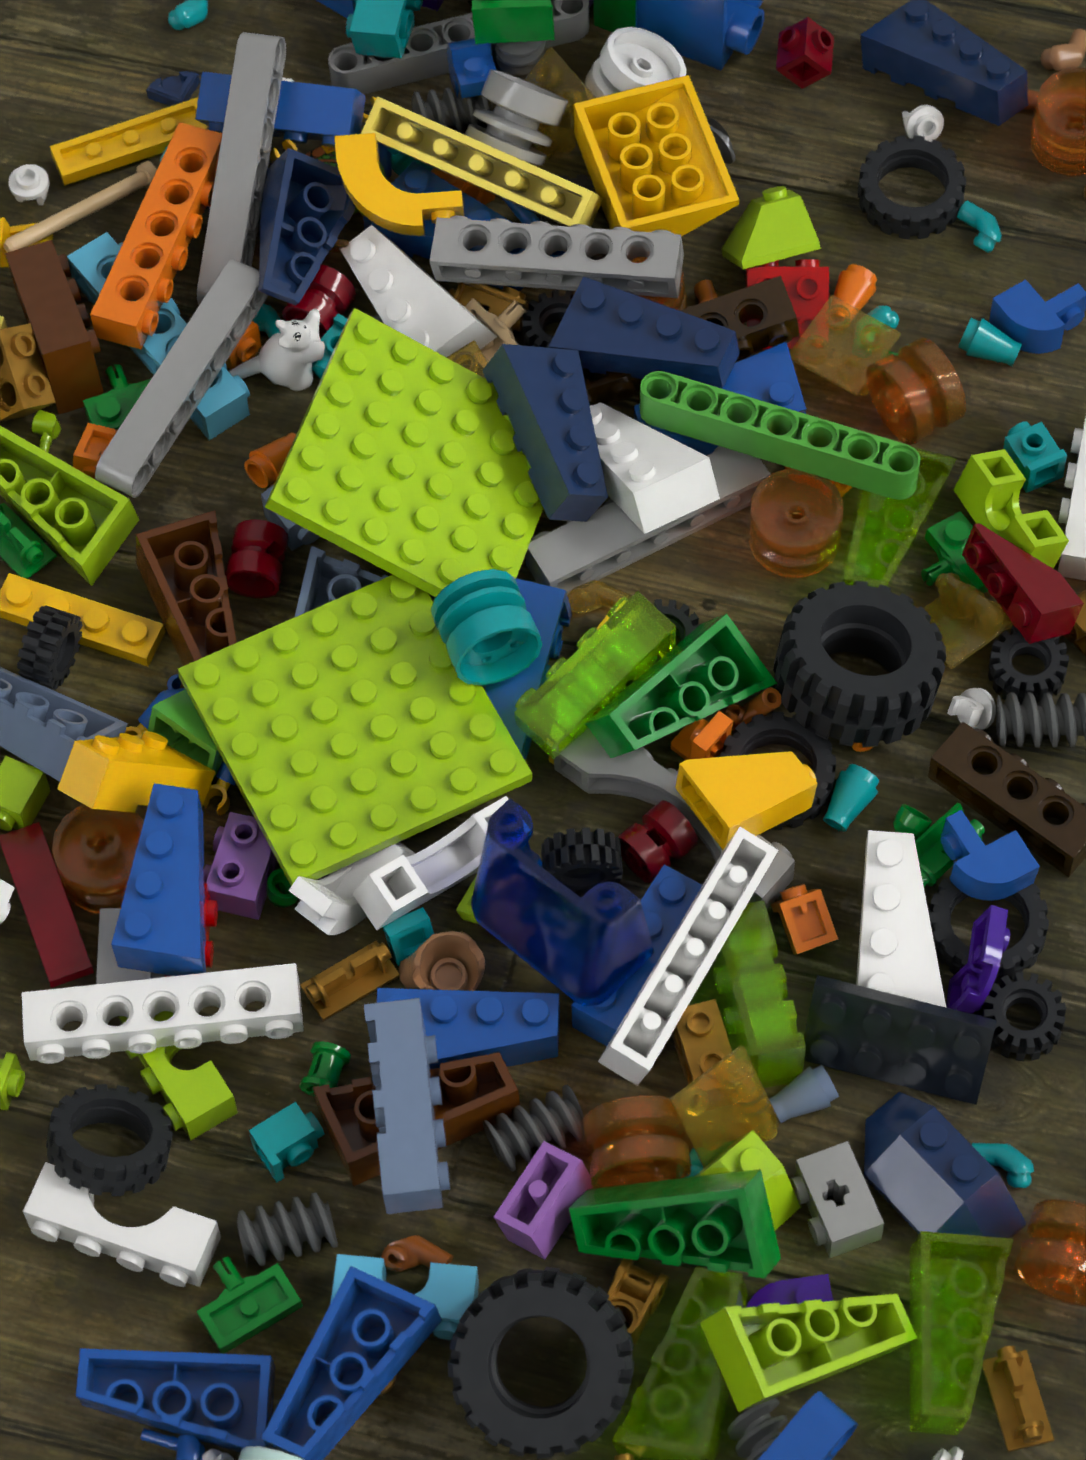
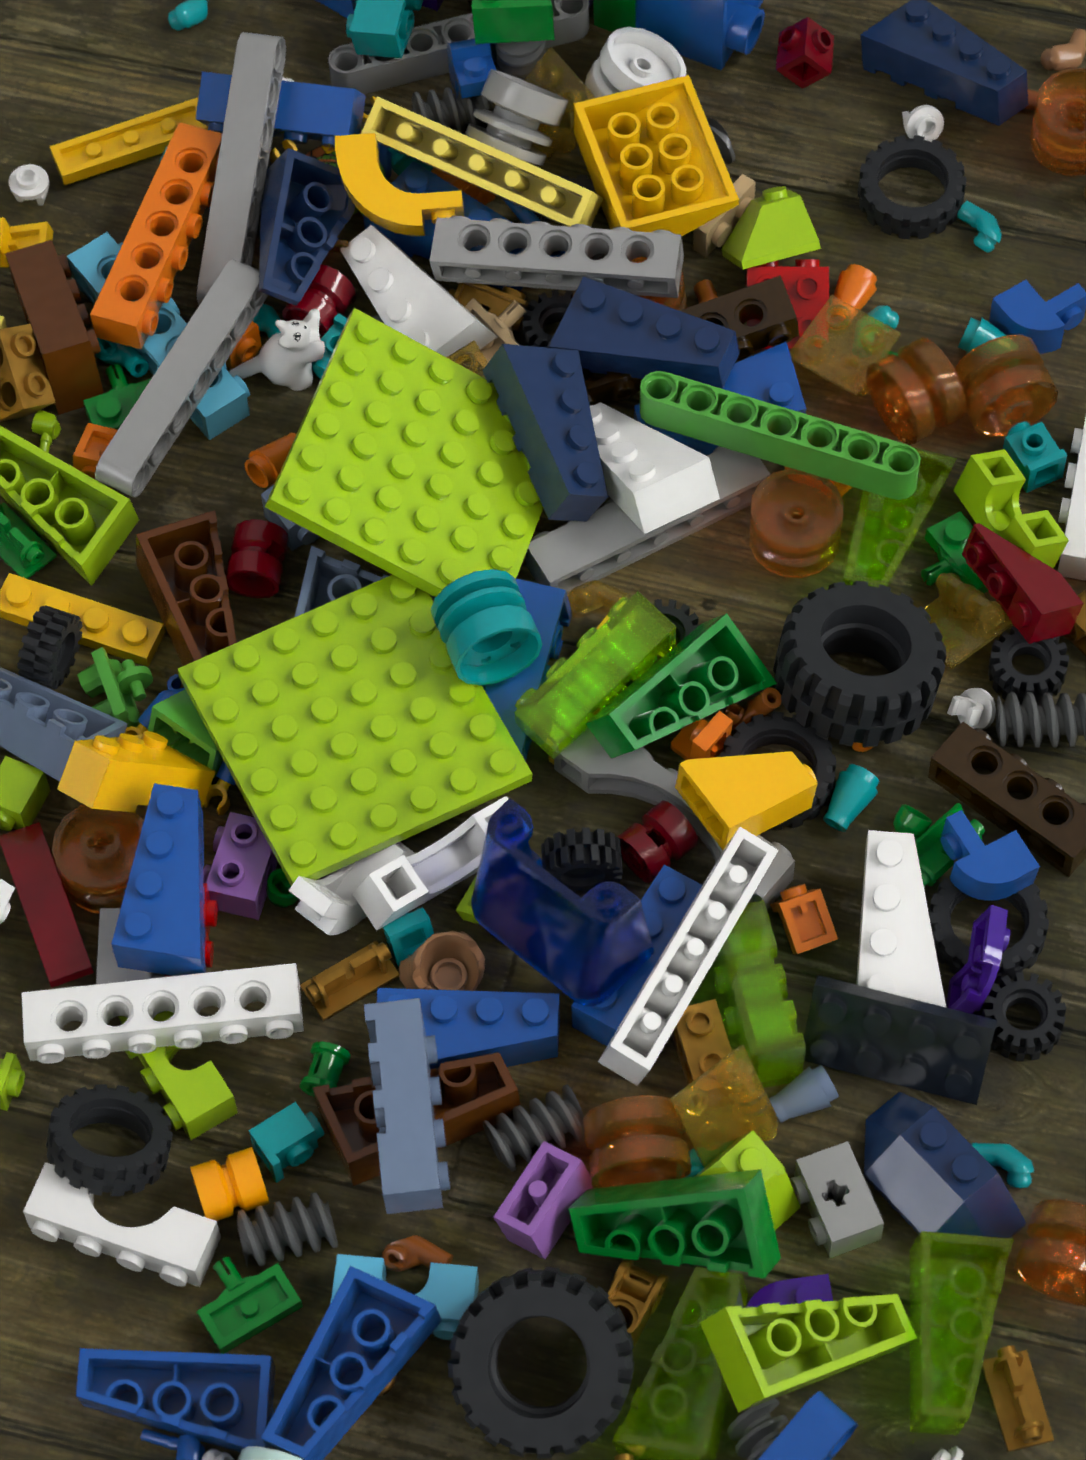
(80, 210): tan bar -> none
(120, 683): none -> bright green hips
(123, 355): none -> teal arm
(174, 88): dark blue tile -> none
(230, 1185): none -> light orange wheel
(719, 229): none -> tan plate
(1005, 384): none -> clear orange wheel

